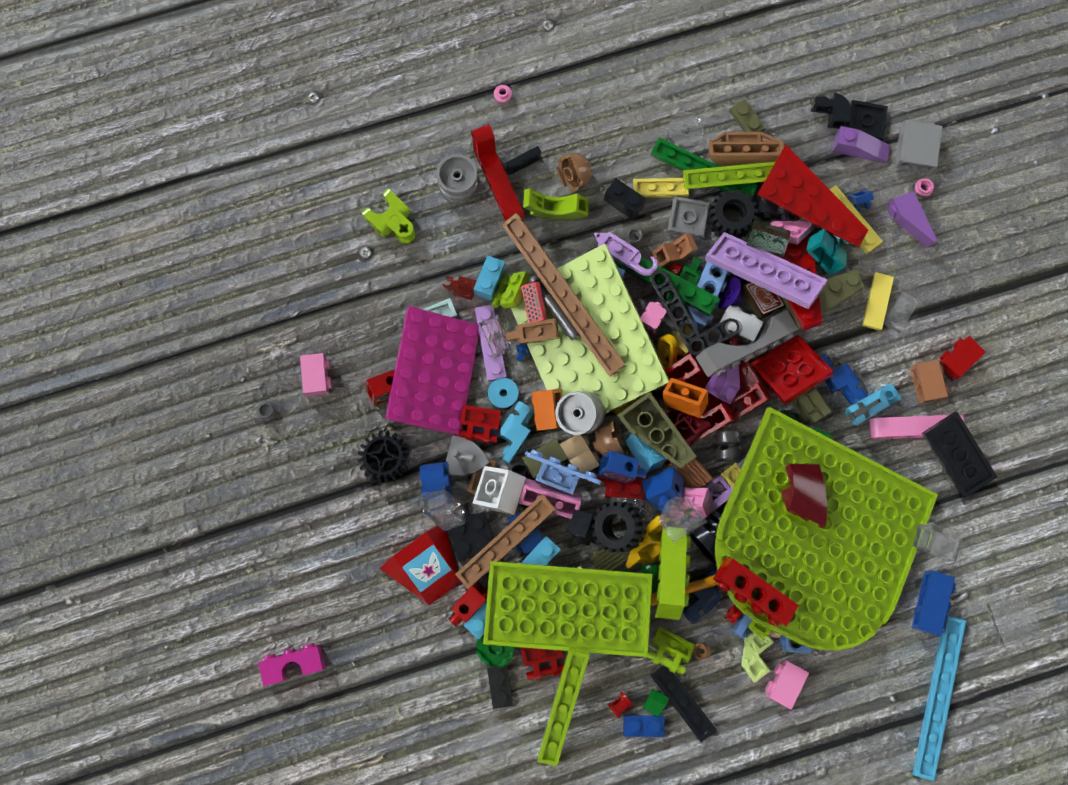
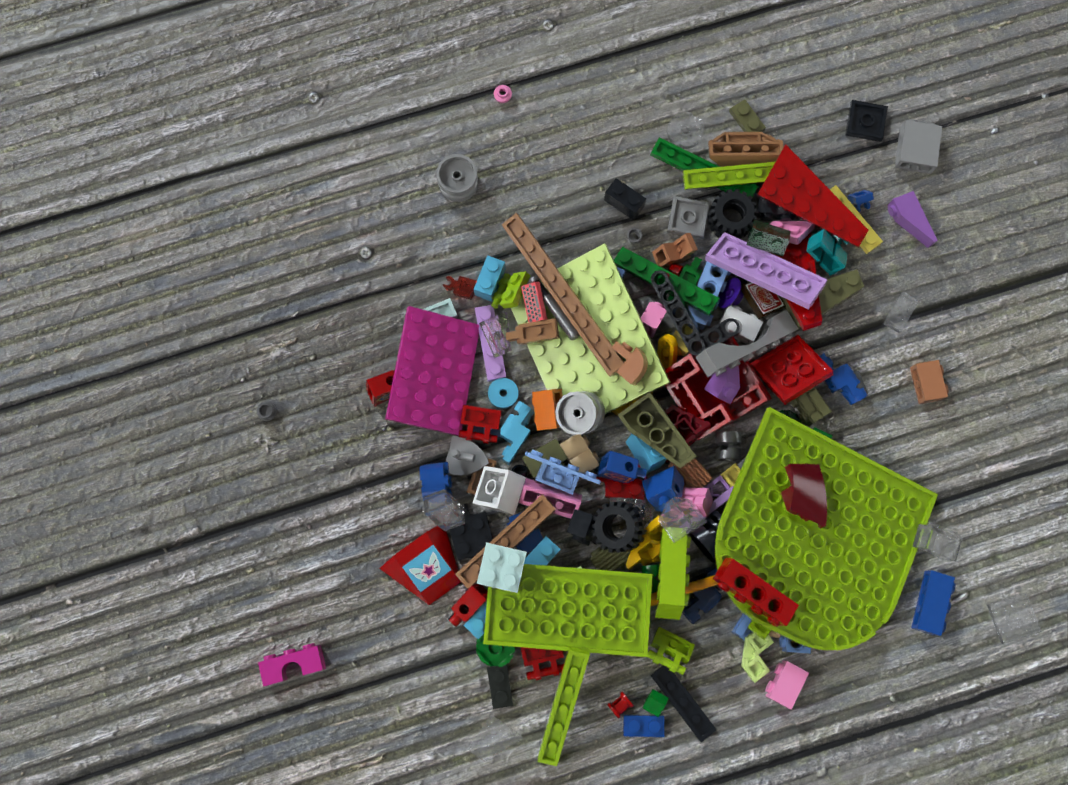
(315, 374): bright pink brick -> none
(383, 465): black gear -> none
(393, 220): lime piece -> none
(485, 151): red beam -> none
(501, 567): none -> light aqua brick
(522, 350): blue bar -> none
(523, 160): black tile -> none
(555, 208): lime arch -> none
(574, 171): medium nougat cylinder -> none
(610, 438): medium nougat cylinder -> none
(625, 253): lavender plate -> none
(635, 364): none -> nougat brick
(660, 187): light yellow tile -> none
(685, 397): orange brick -> none
(697, 651): medium nougat hinge -> none
(732, 614): red bush -> none
(837, 108): black brick -> none
(860, 145): medium lavender slope -> none
(873, 404): medium azure plate -> none
(877, 301): light yellow tile -> none
(903, 426): bright pink beam -> none
(927, 183): bright pink plate -> none
(939, 699): medium azure tile -> none
(959, 454): black plate -> none
(961, 357): red brick -> none

